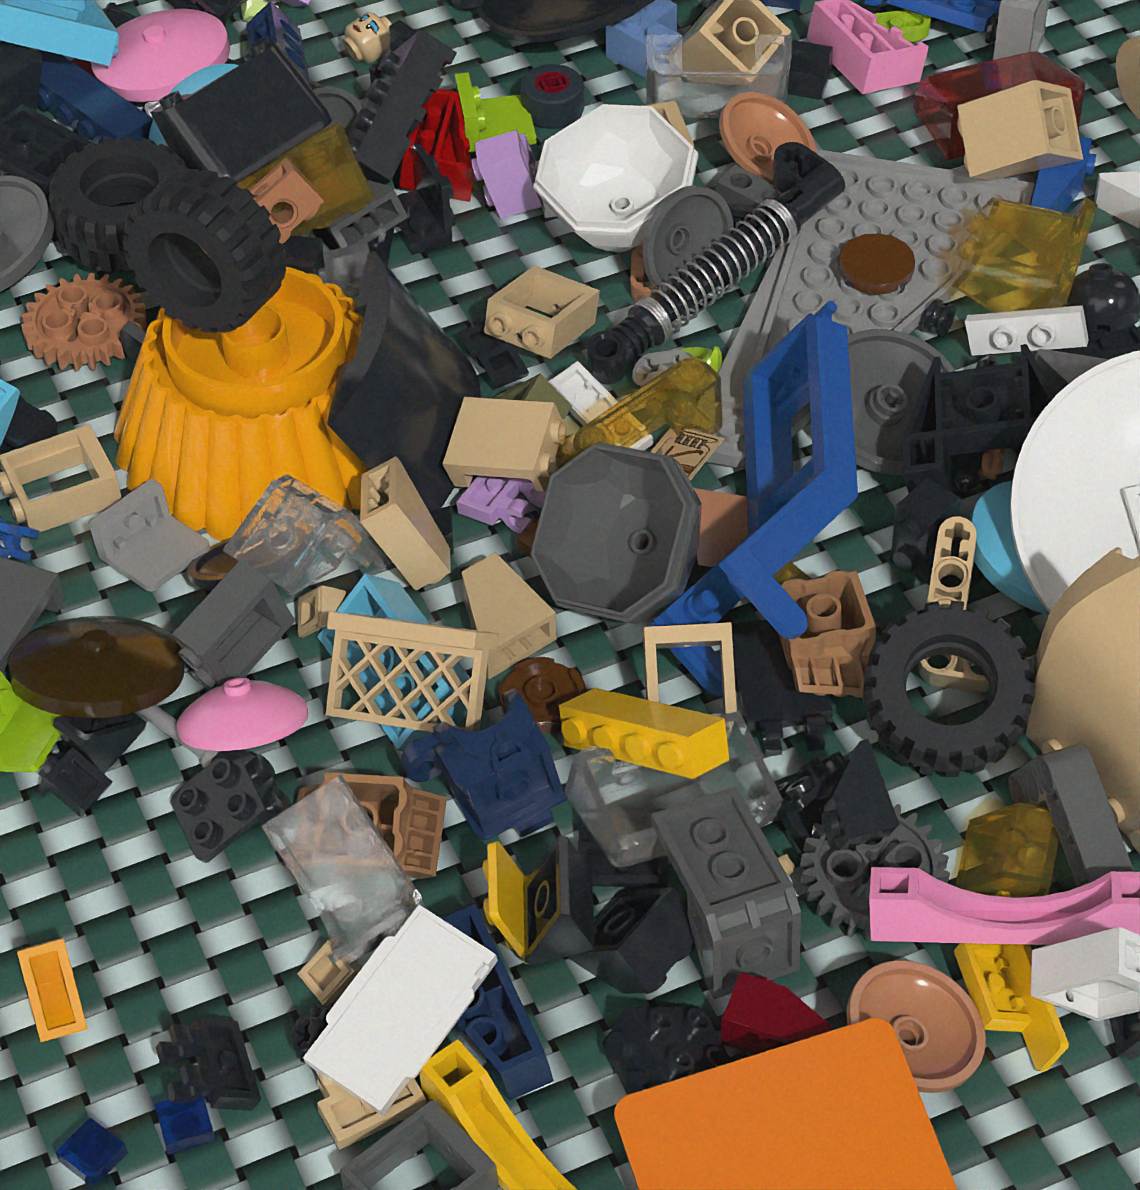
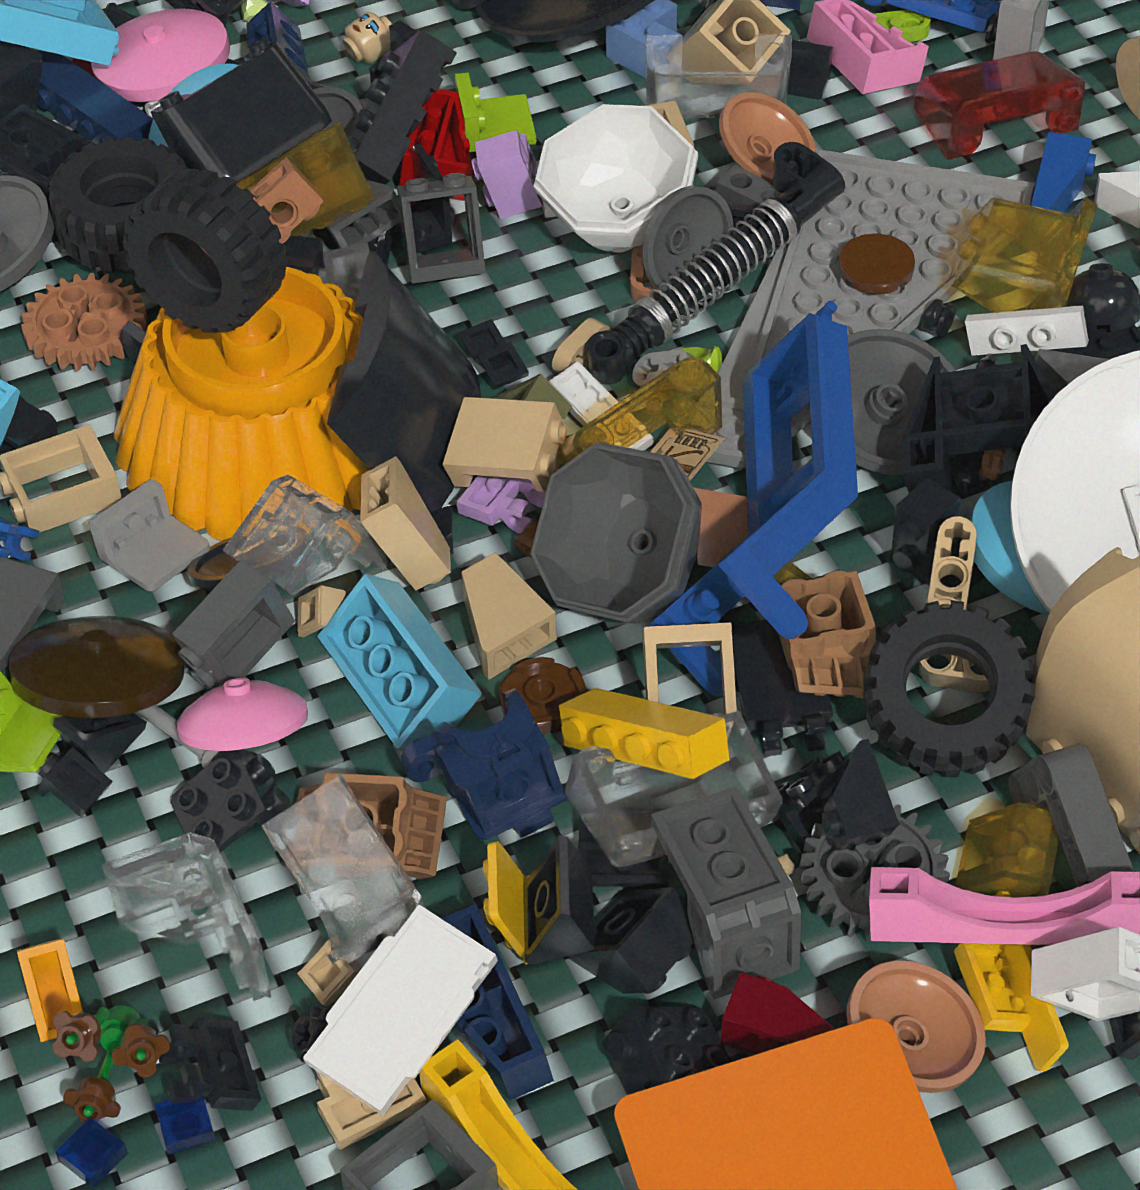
(126, 1042): none -> reddish brown plant
(167, 882): none -> clear bracket
(409, 635): tan fence -> none
(450, 263): none -> dark grey window
(553, 95): black wheel -> none
(567, 300): tan window -> none
(575, 345): none -> tan beam
(1019, 131): tan slope -> none

